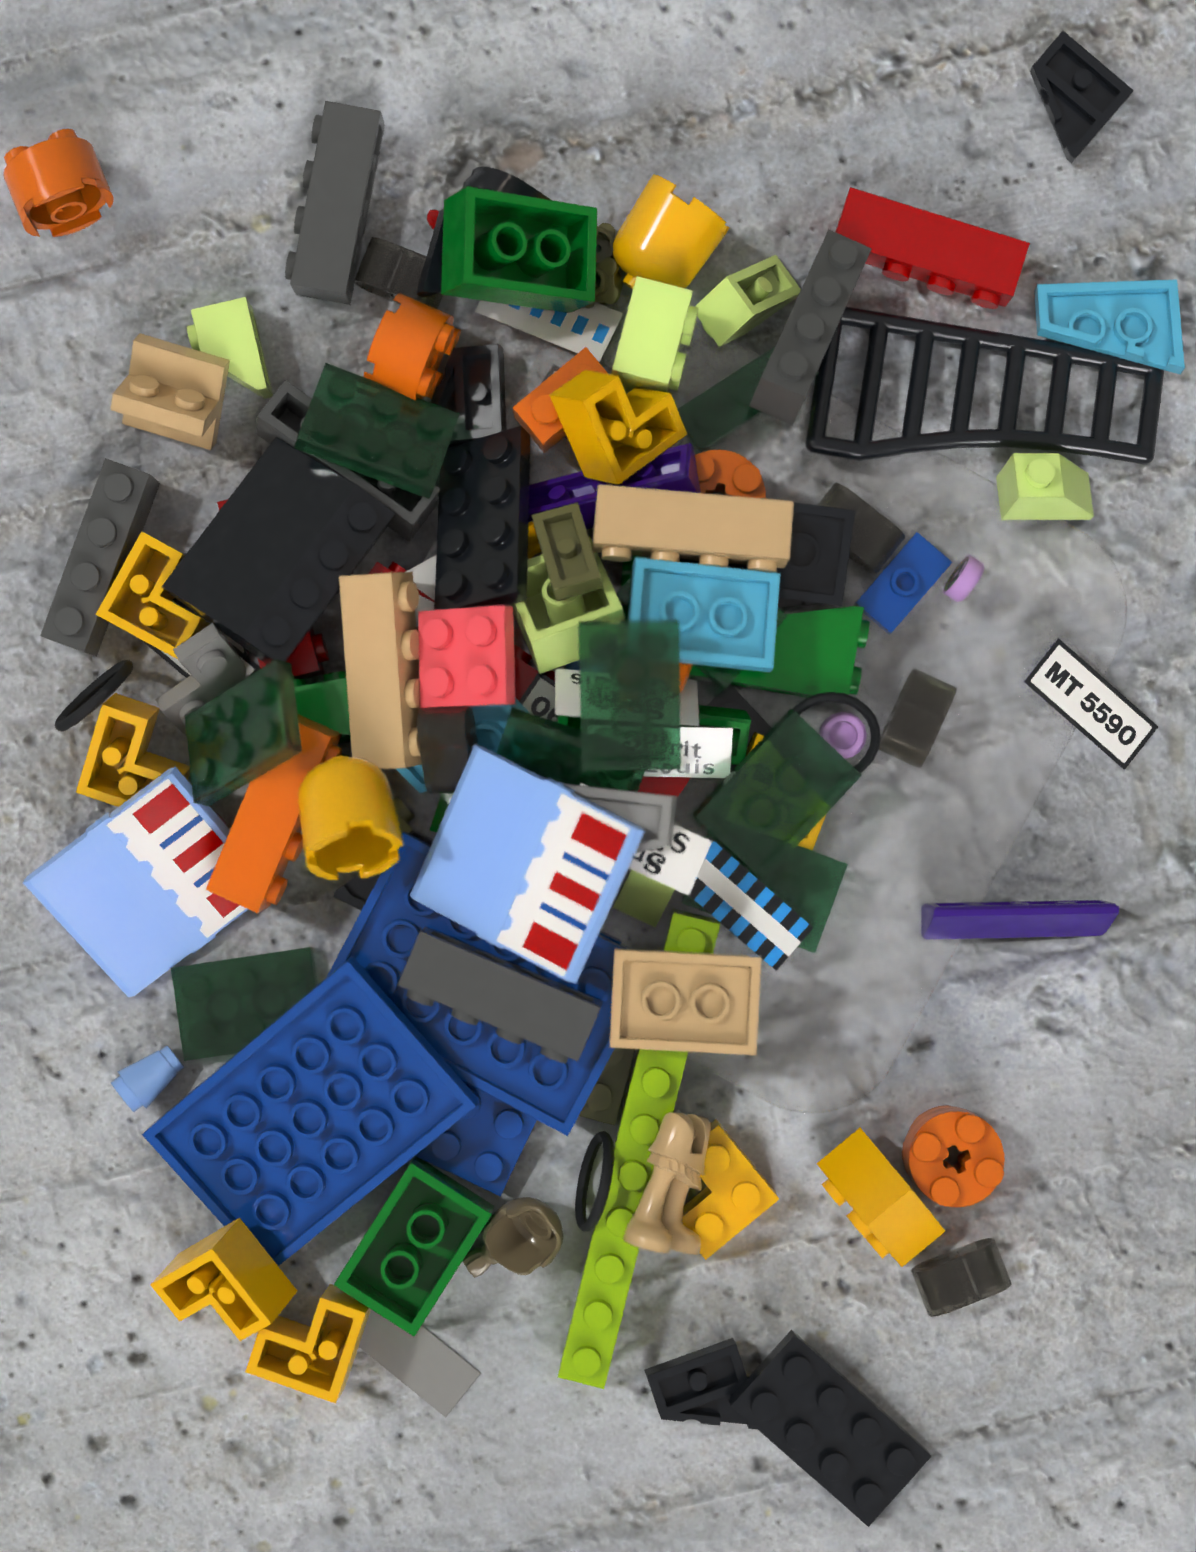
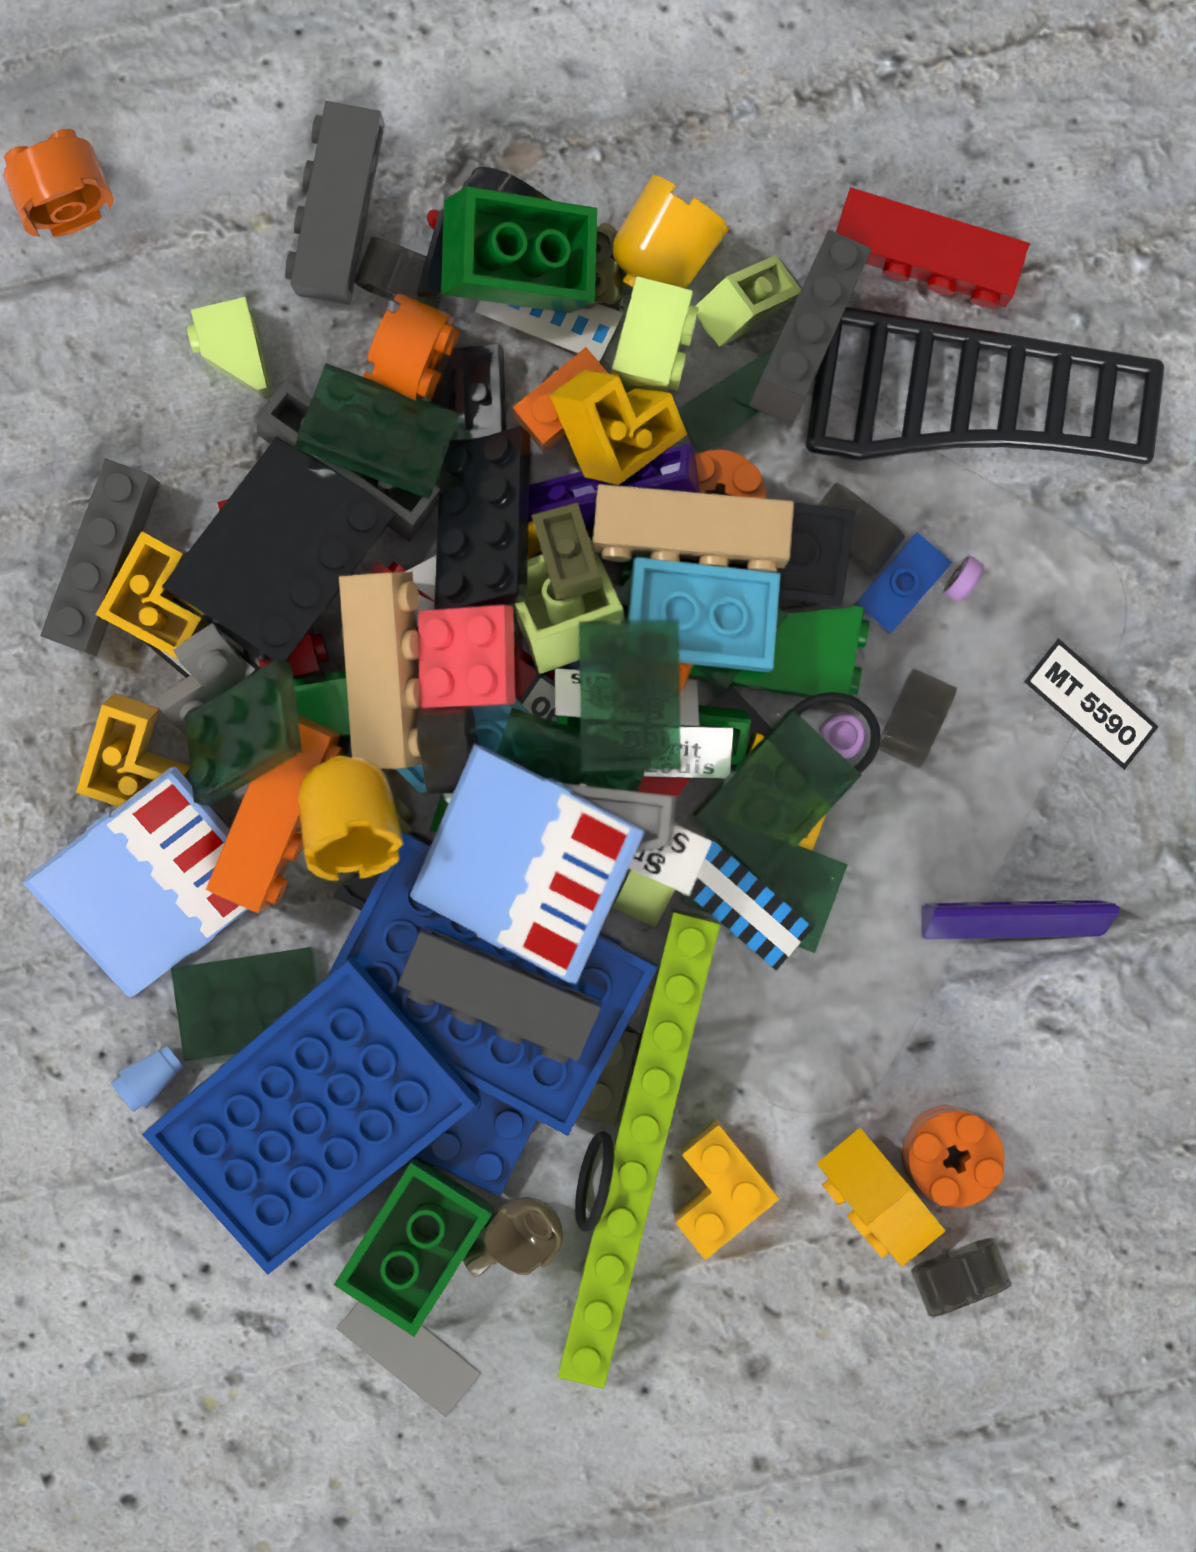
(94, 695): black tyre -> none
(173, 391): tan bracket -> none
(232, 1276): yellow brick -> none
(312, 1357): yellow brick -> none
(678, 1163): tan piece -> none
(685, 1001): tan plate -> none
(699, 1385): black wing -> none
(829, 1428): black plate -> none
(1043, 488): yellowish green slope -> none
(1076, 93): black wing -> none
(1115, 318): medium azure wing -> none

